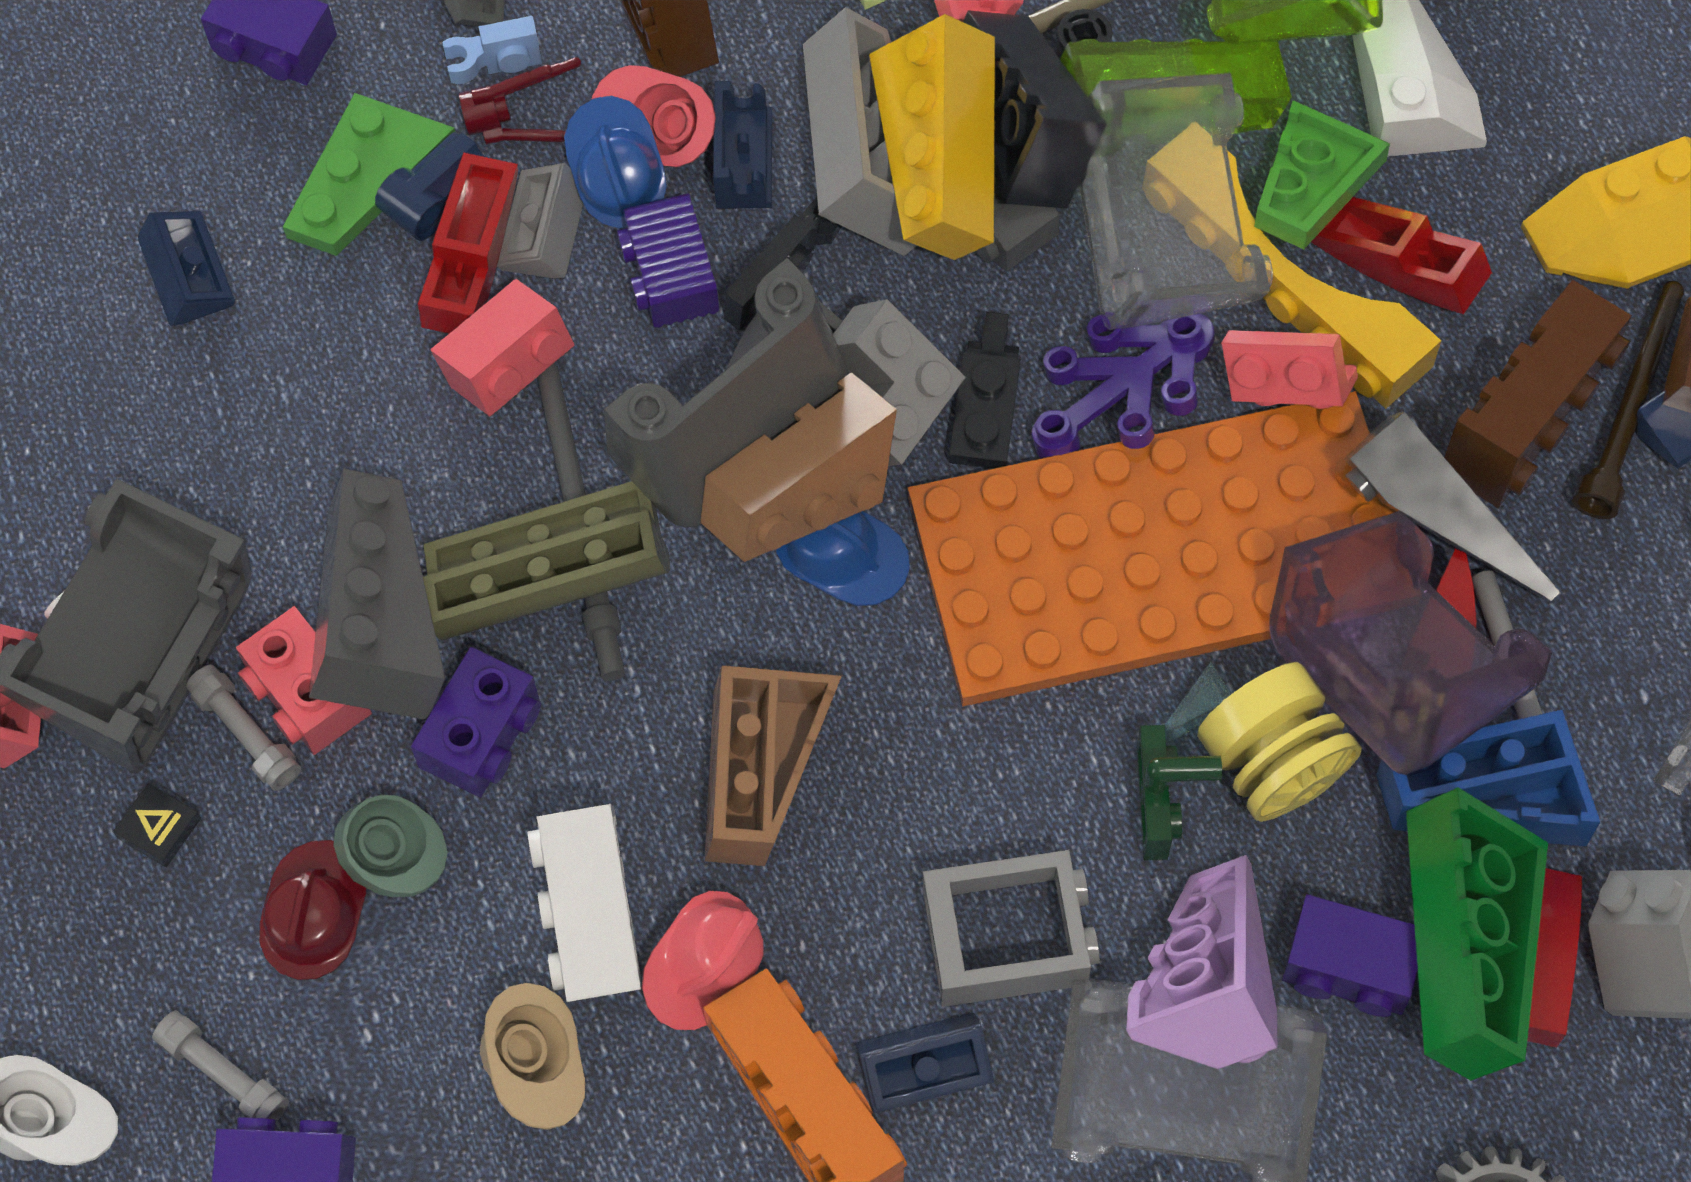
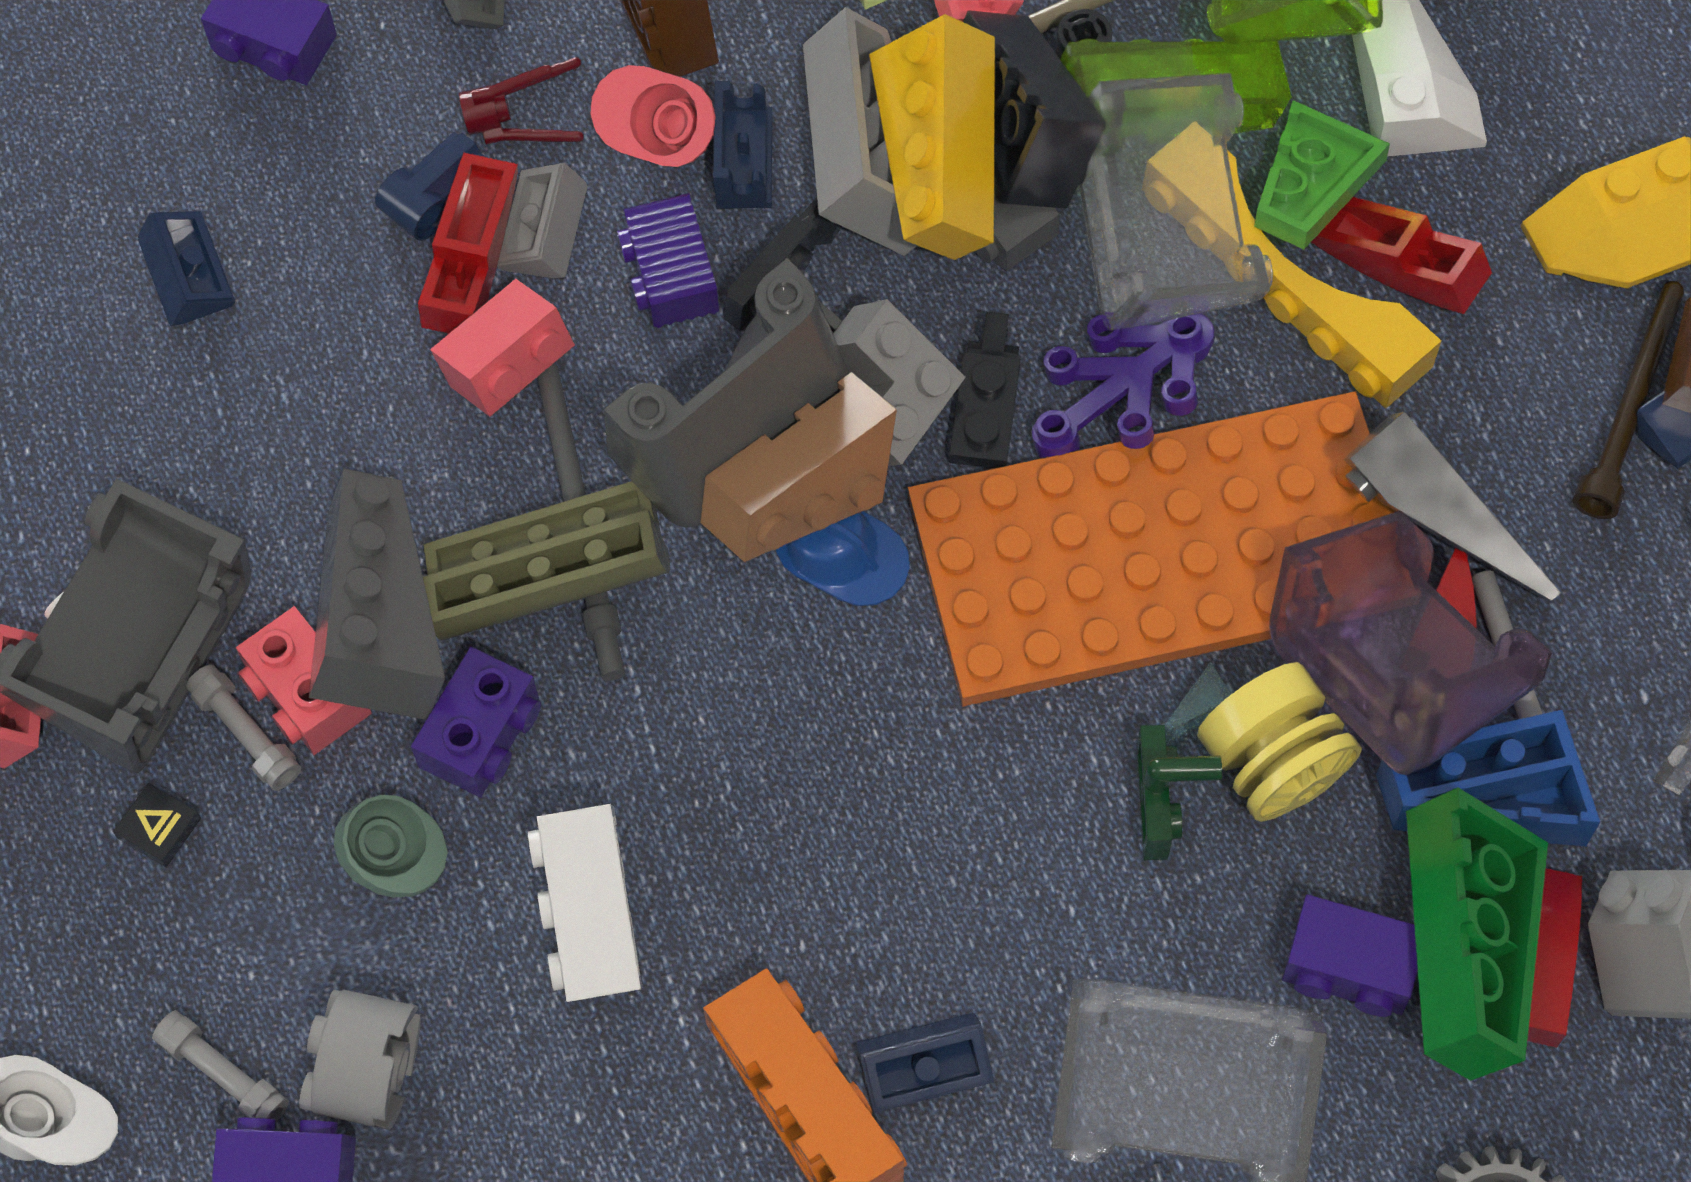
(310, 913): dark red piece -> none
(360, 155): bright green wing -> none
(361, 1058): none -> light grey brick
(501, 47): light blue plate -> none
(533, 1056): tan piece -> none
(613, 158): blue piece -> none
(701, 958): coral piece -> none
(757, 756): medium nougat wedge -> none
(1015, 979): light grey window -> none
(1212, 976): lavender wedge -> none
(1287, 368): coral bracket -> none
(1535, 393): reddish brown wedge -> none

